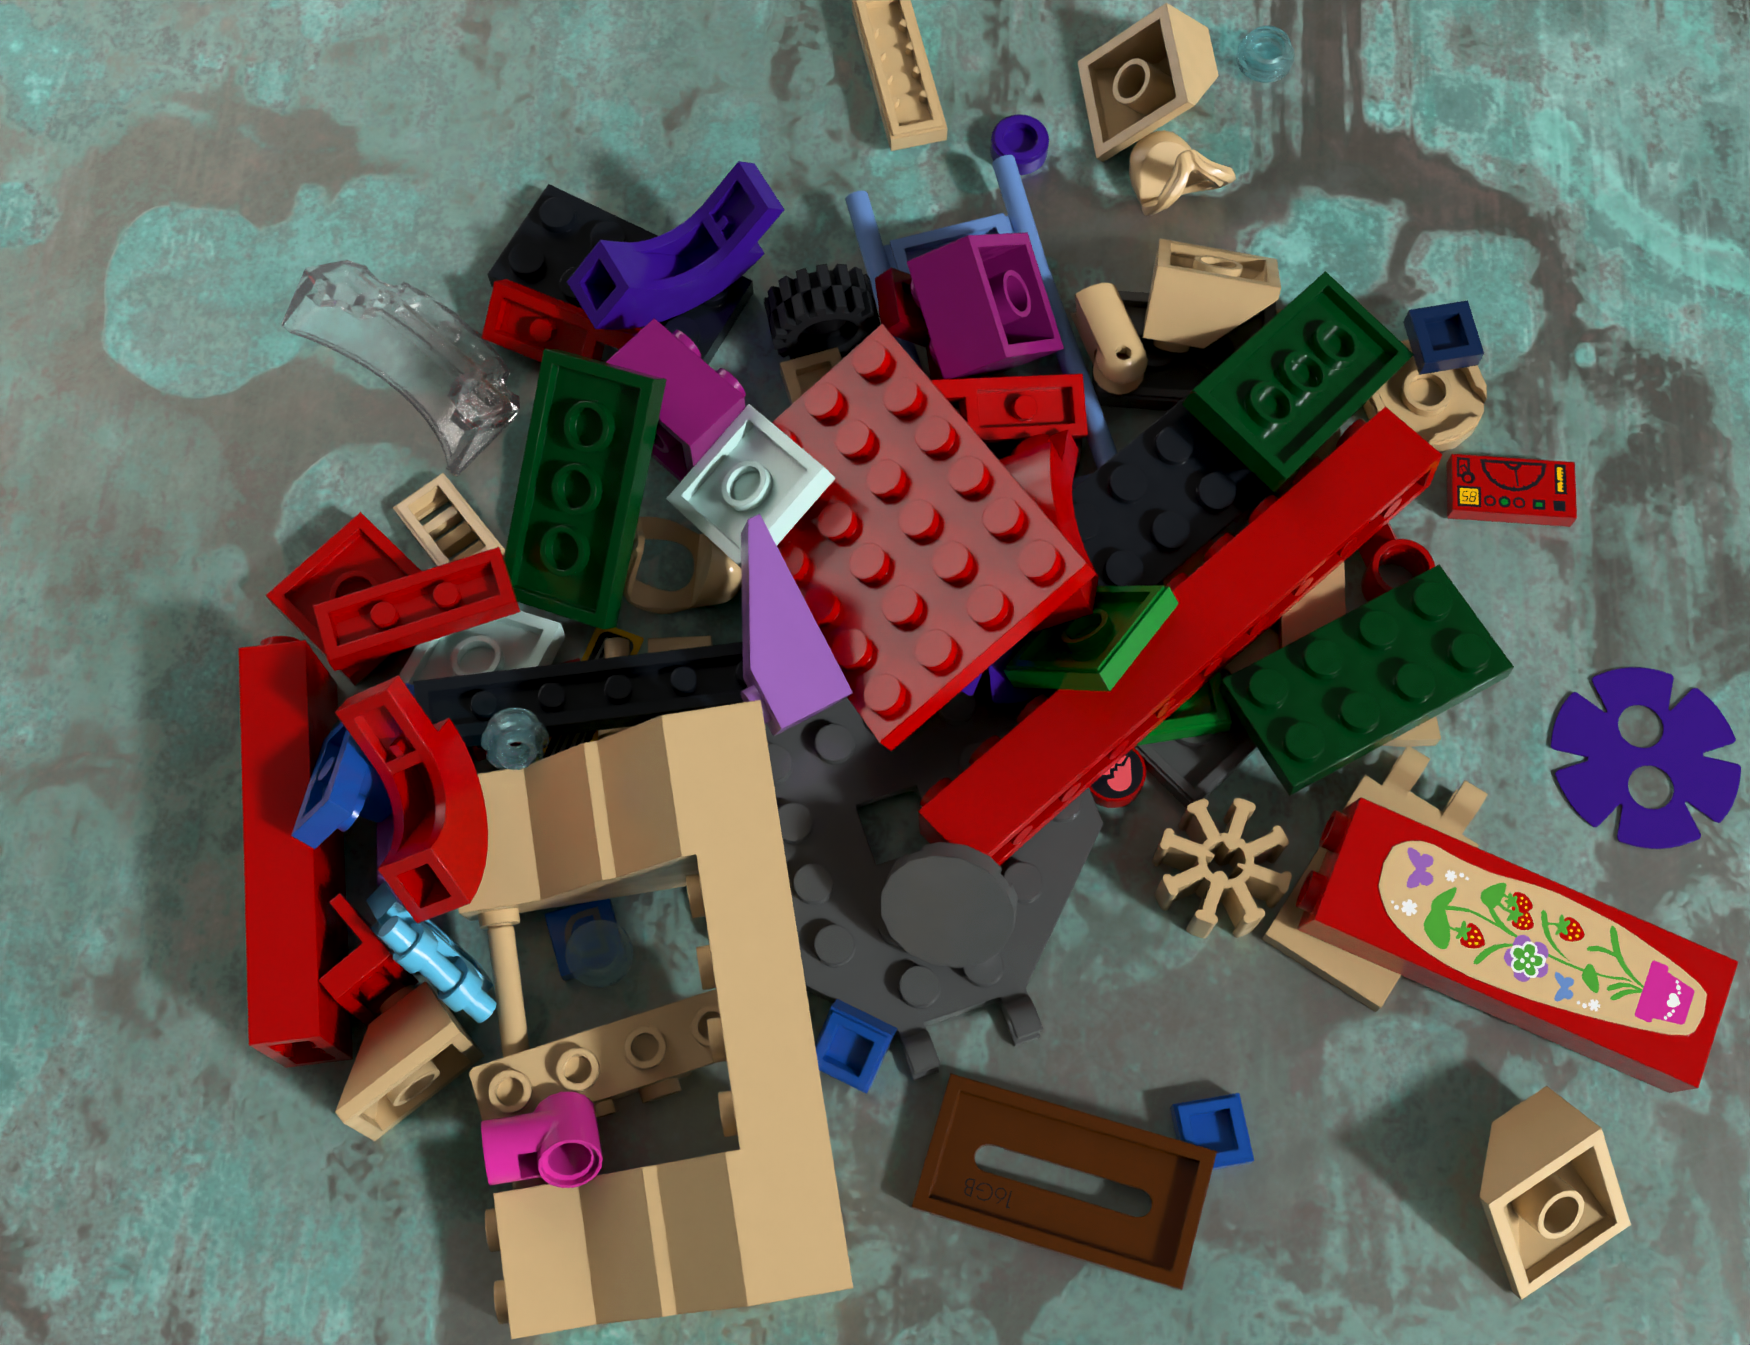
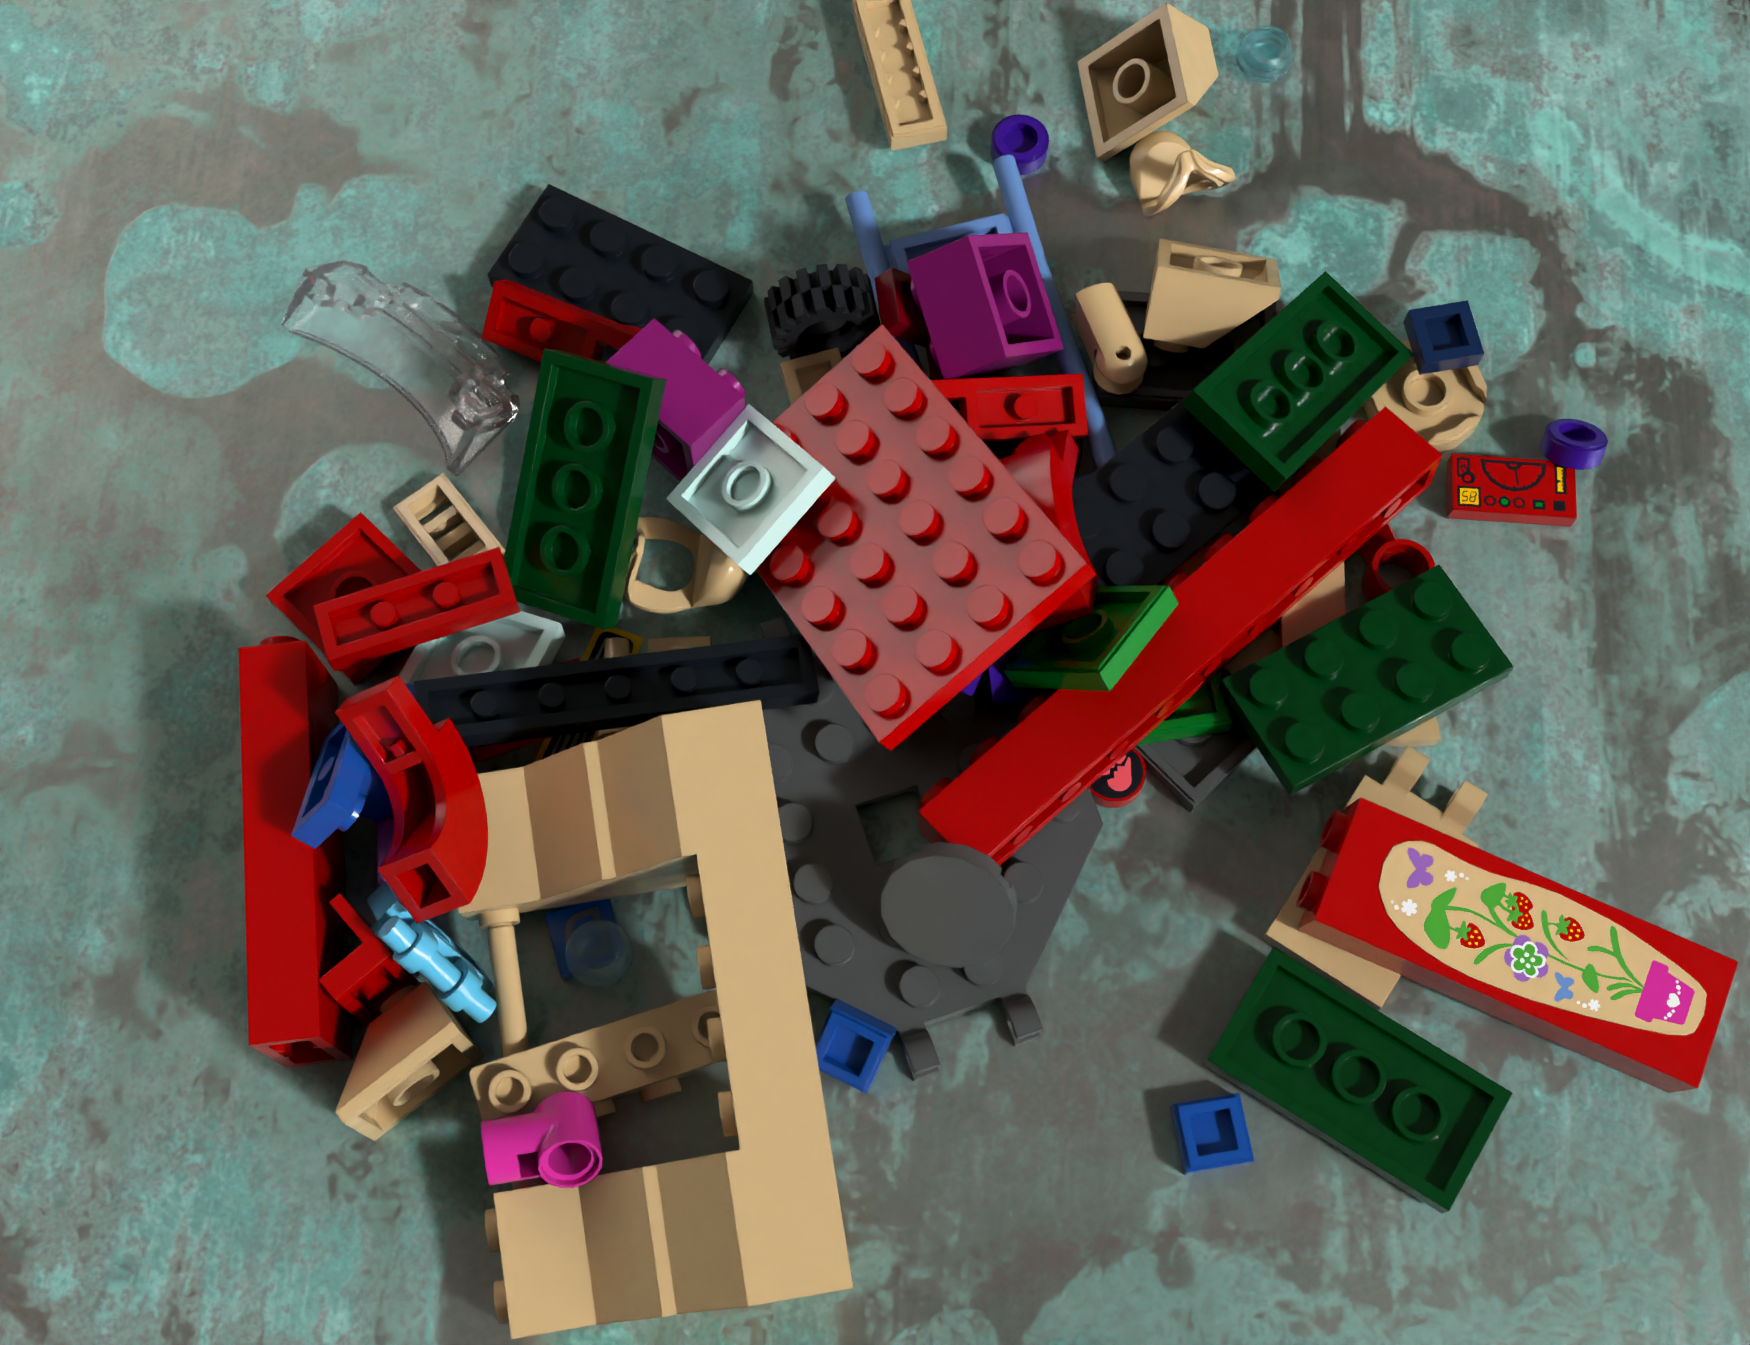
(514, 726): clear light blue plate -> none
(670, 274): dark purple arch -> none
(783, 646): medium lavender slope -> none
(1165, 1168): reddish brown piece -> none
(1226, 848): tan gear -> none
(1359, 1080): none -> dark green plate
(1548, 1190): tan slope -> none
(1574, 444): none -> dark purple tile
(1602, 781): dark purple piece -> none

